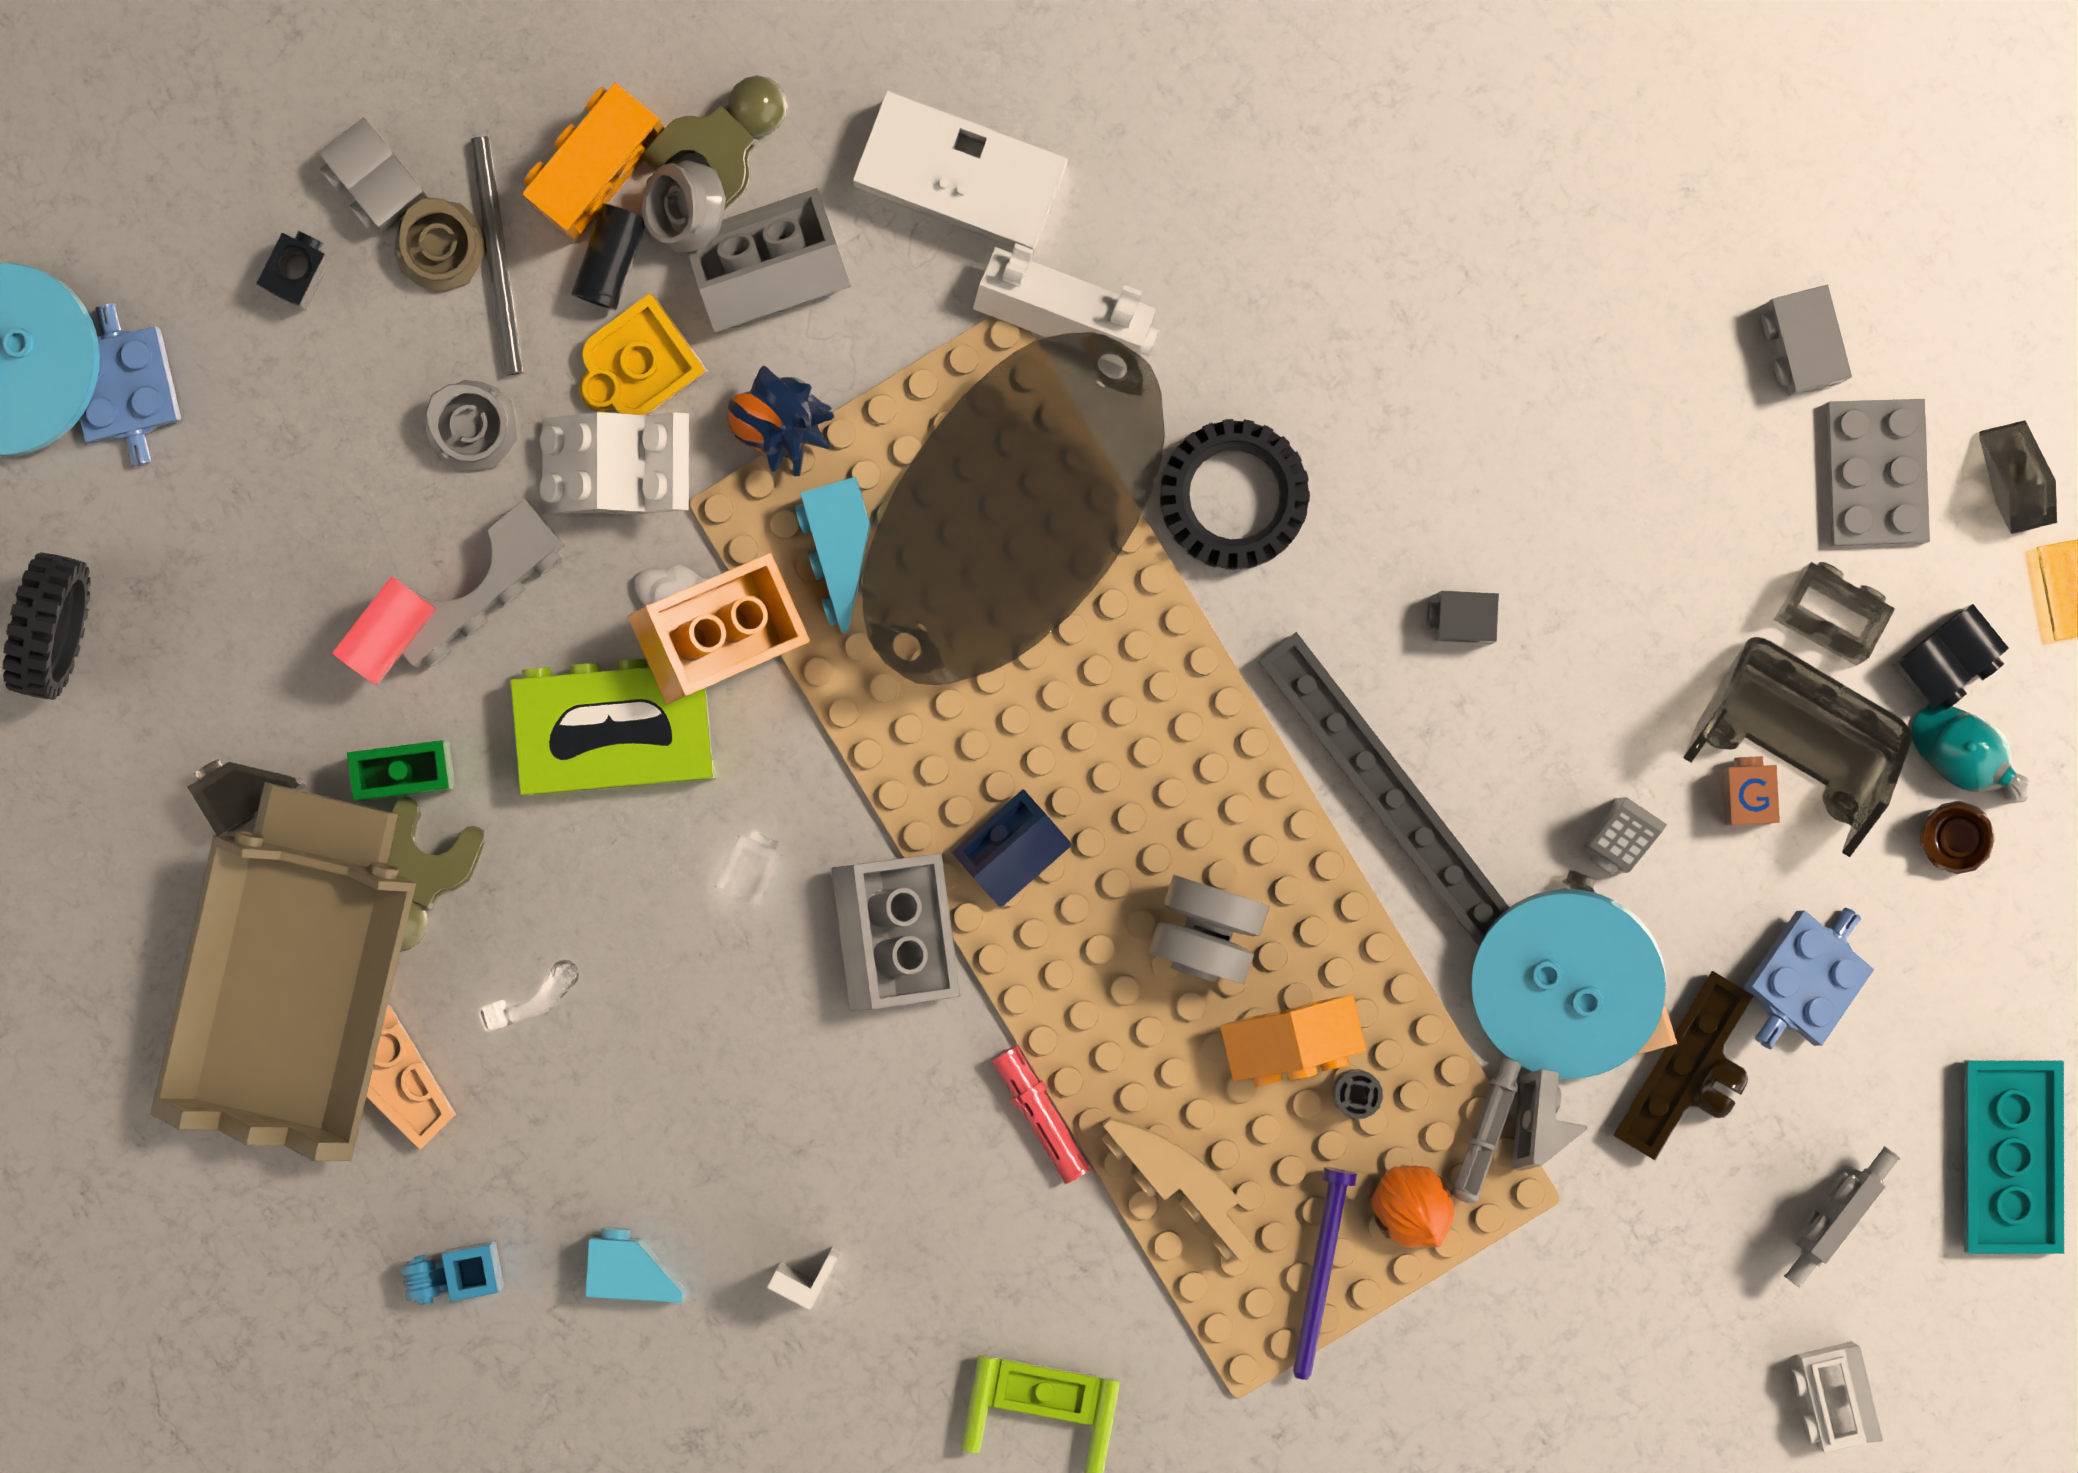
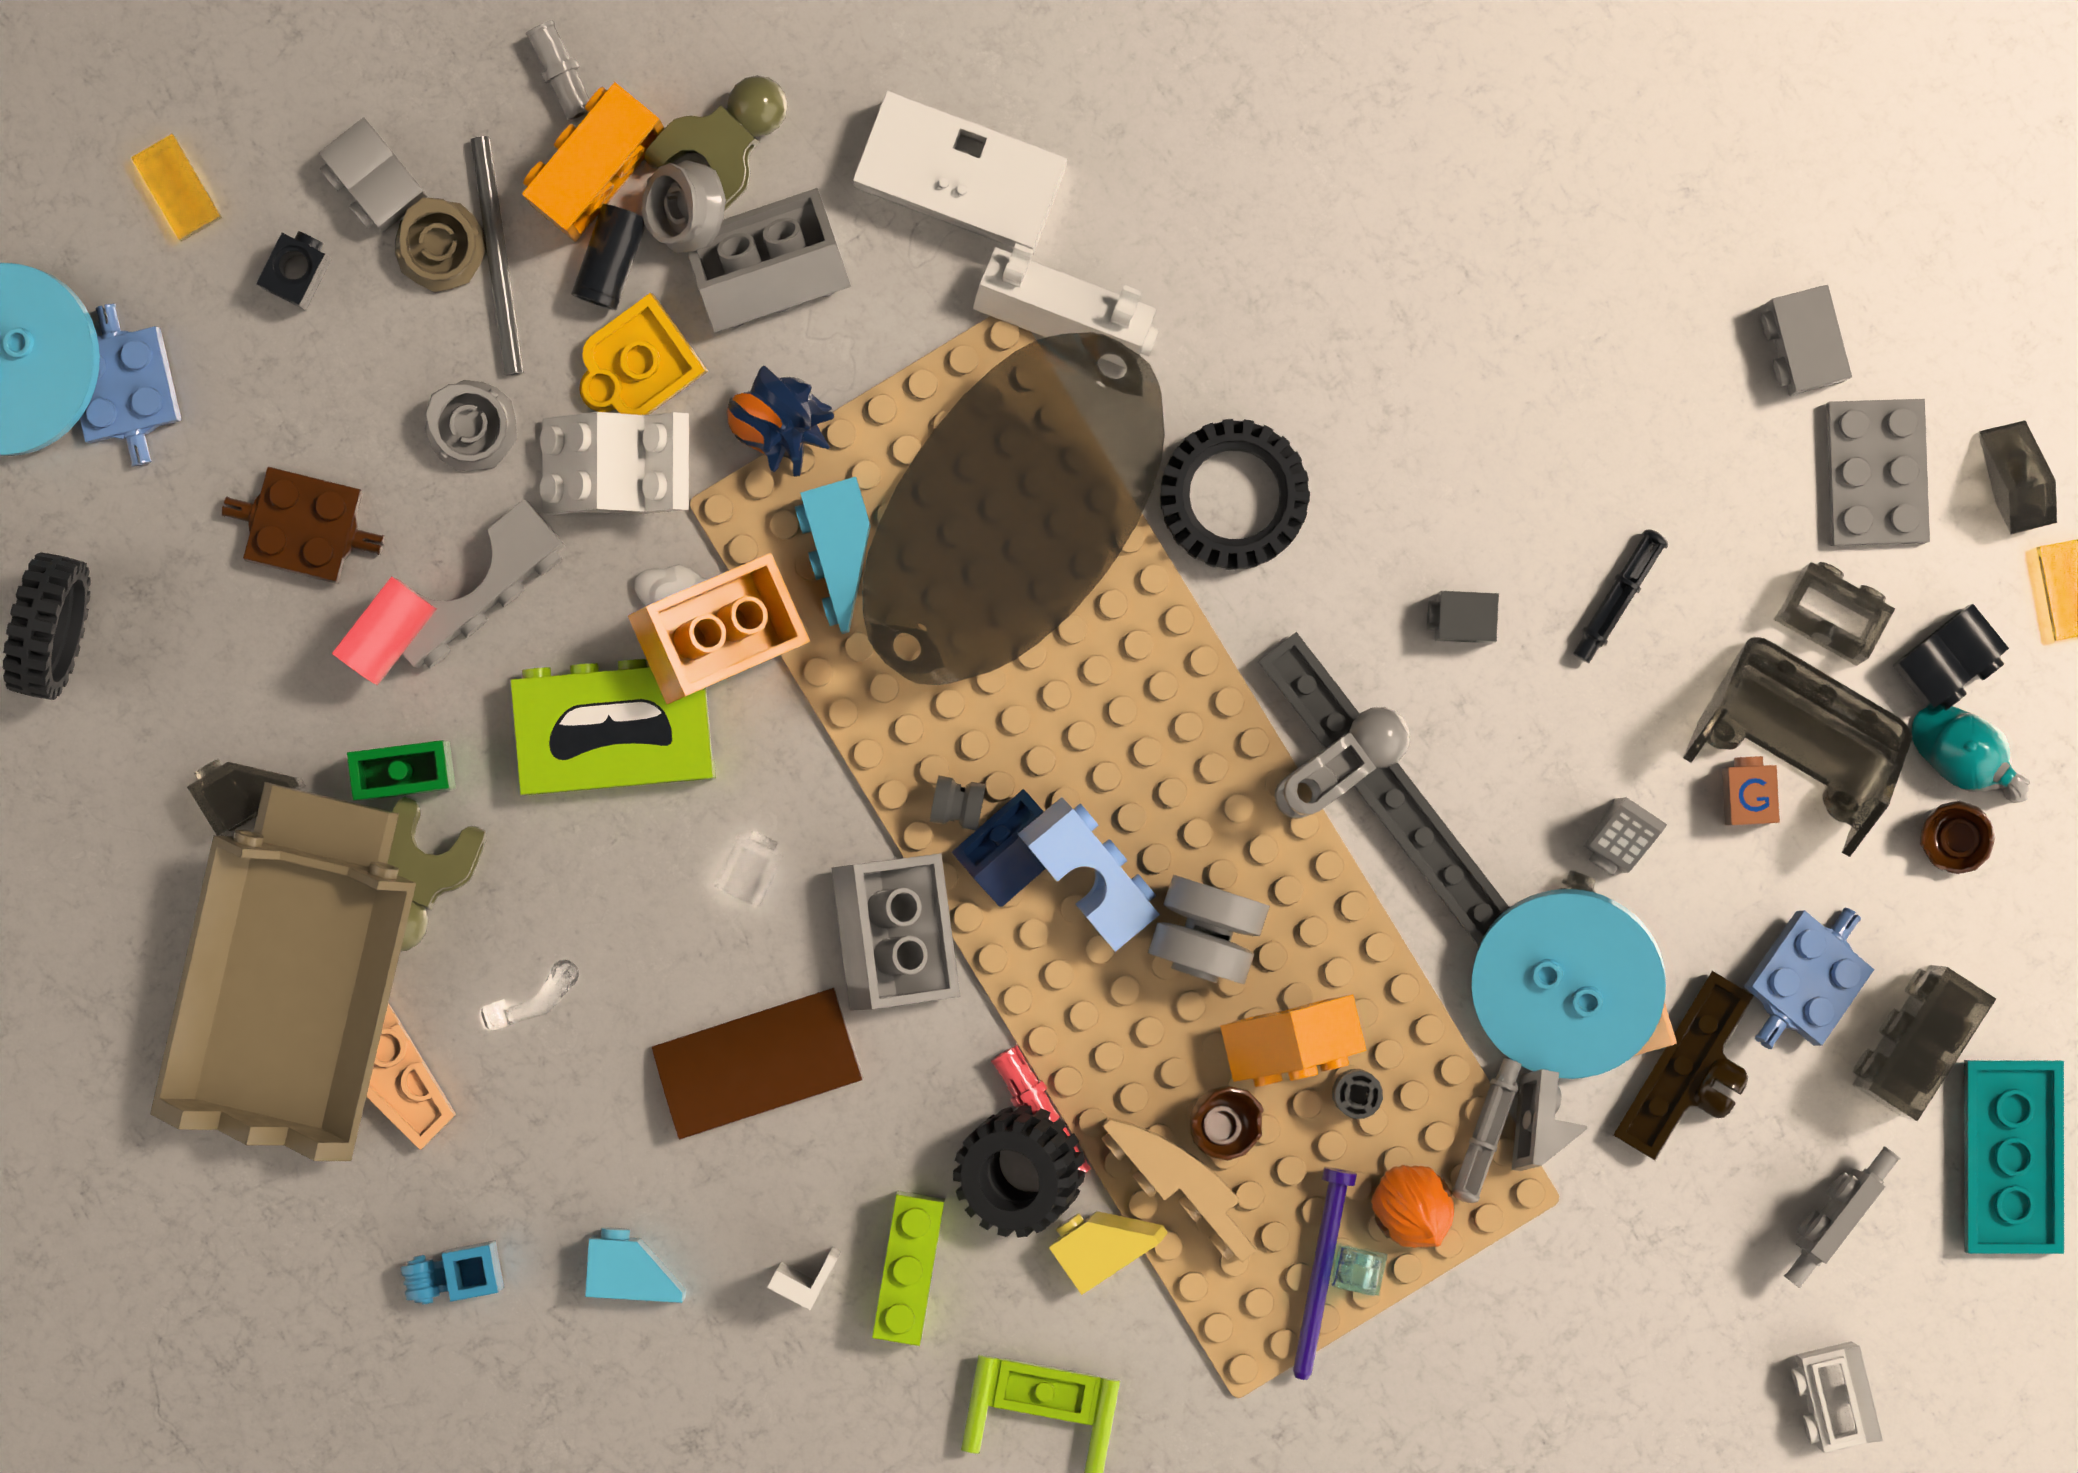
(176, 187): none -> clear yellow tile
(303, 525): none -> reddish brown plate
(559, 69): none -> light grey pin
(756, 1063): none -> reddish brown slope
(908, 1268): none -> lime arch
(957, 803): none -> dark grey wheel
(991, 1193): none -> black tyre
(1065, 841): none -> light blue arch
(1102, 1246): none -> light yellow slope
(1226, 1122): none -> reddish brown hair
(1358, 1269): none -> clear light blue leg
(1374, 741): none -> light grey piece
(1620, 594): none -> black piece
(1922, 1040): none -> clear smoke brick

